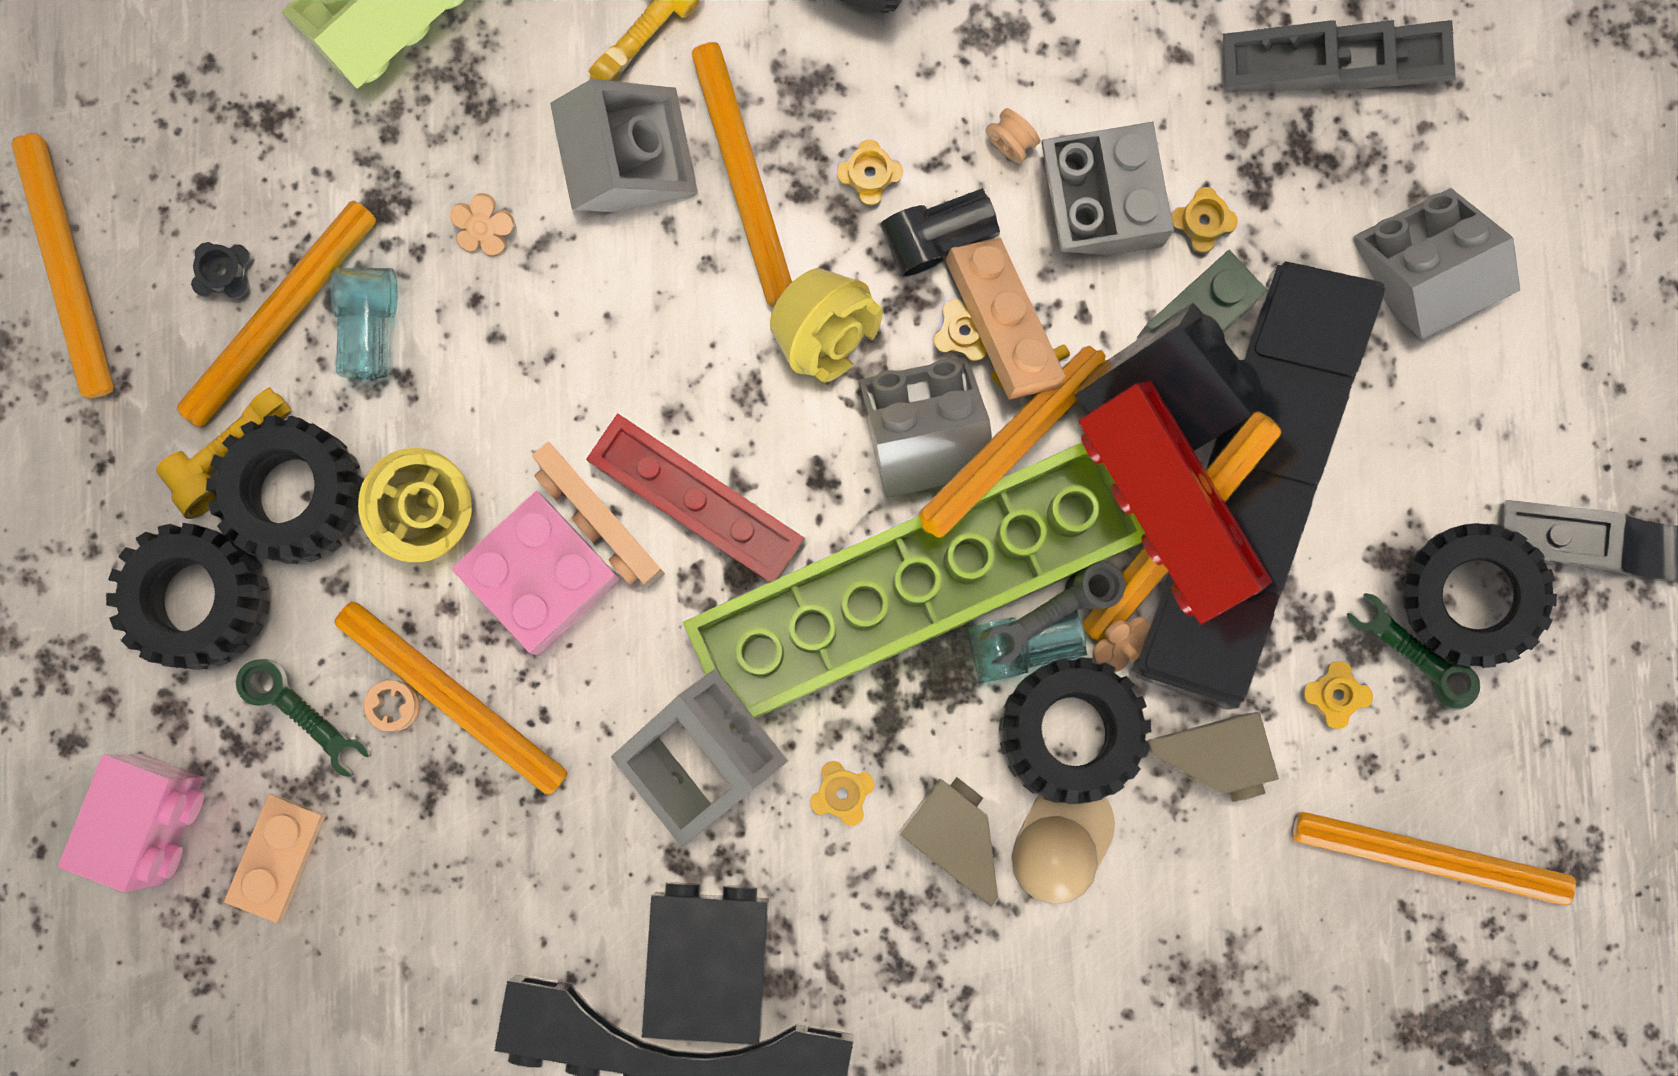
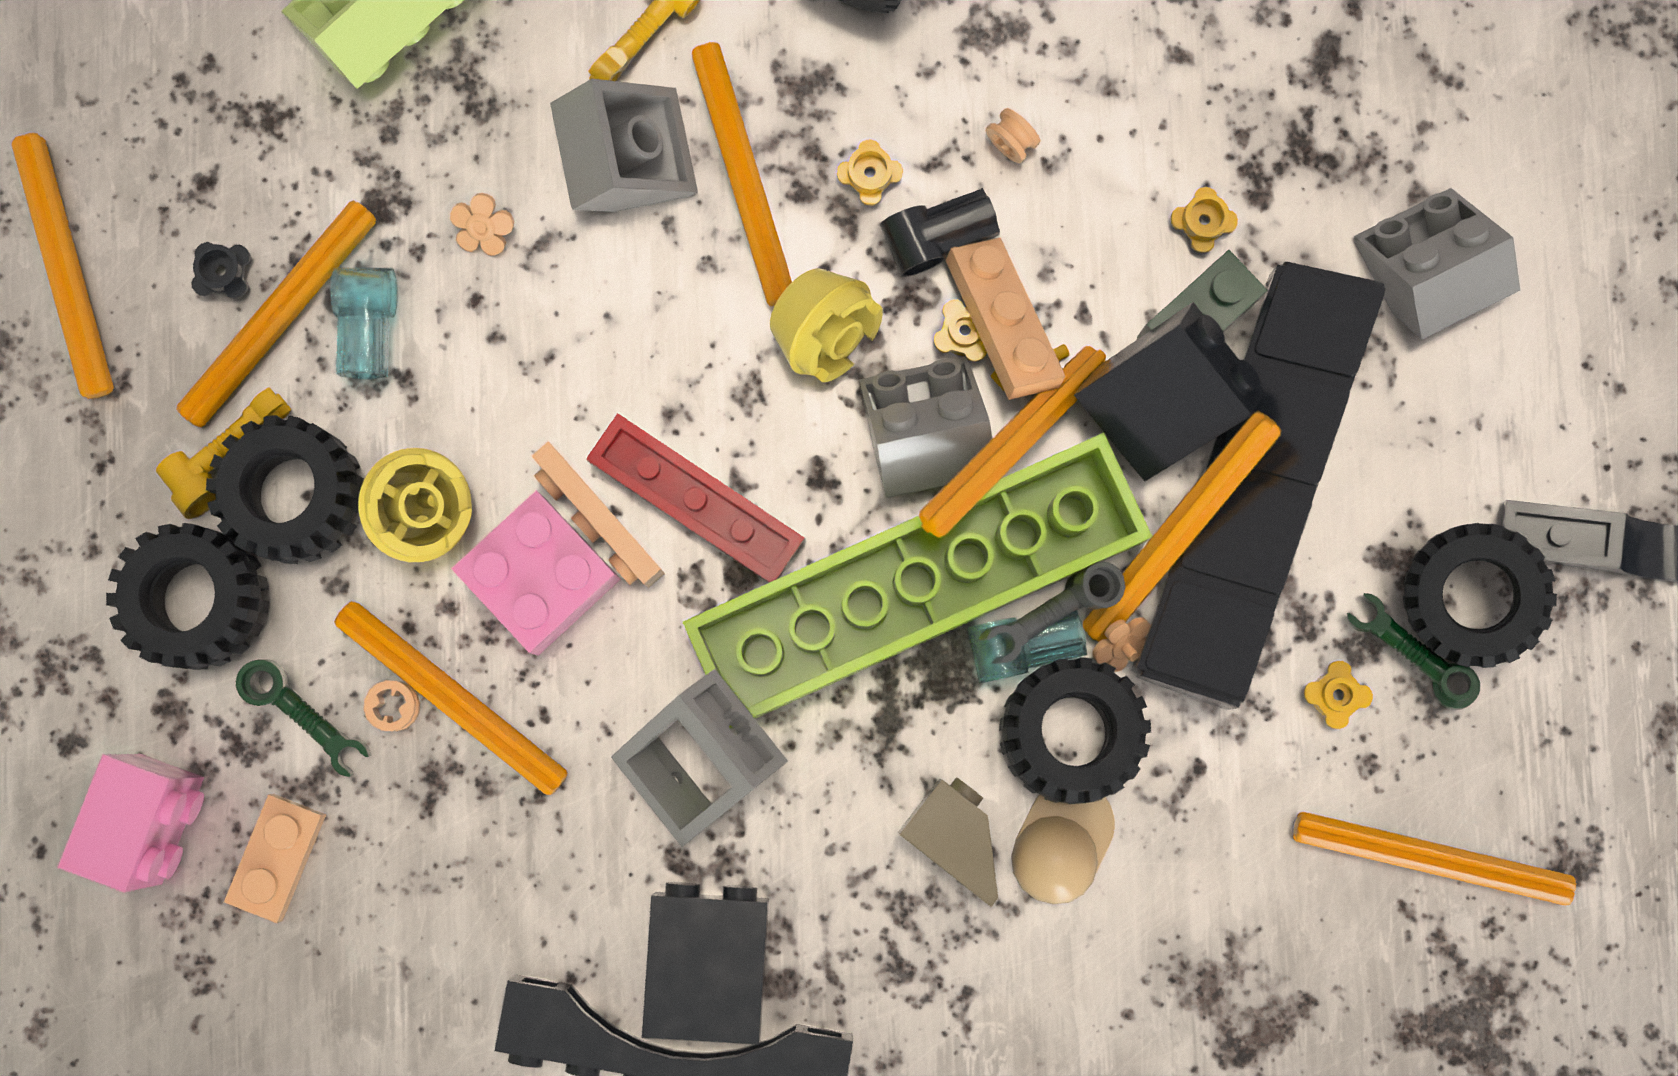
(827, 800): yellow plate -> none
(1108, 190): light grey slope -> none
(1174, 502): red brick -> none
(1221, 755): dark tan slope -> none
(1338, 57): dark grey slope -> none

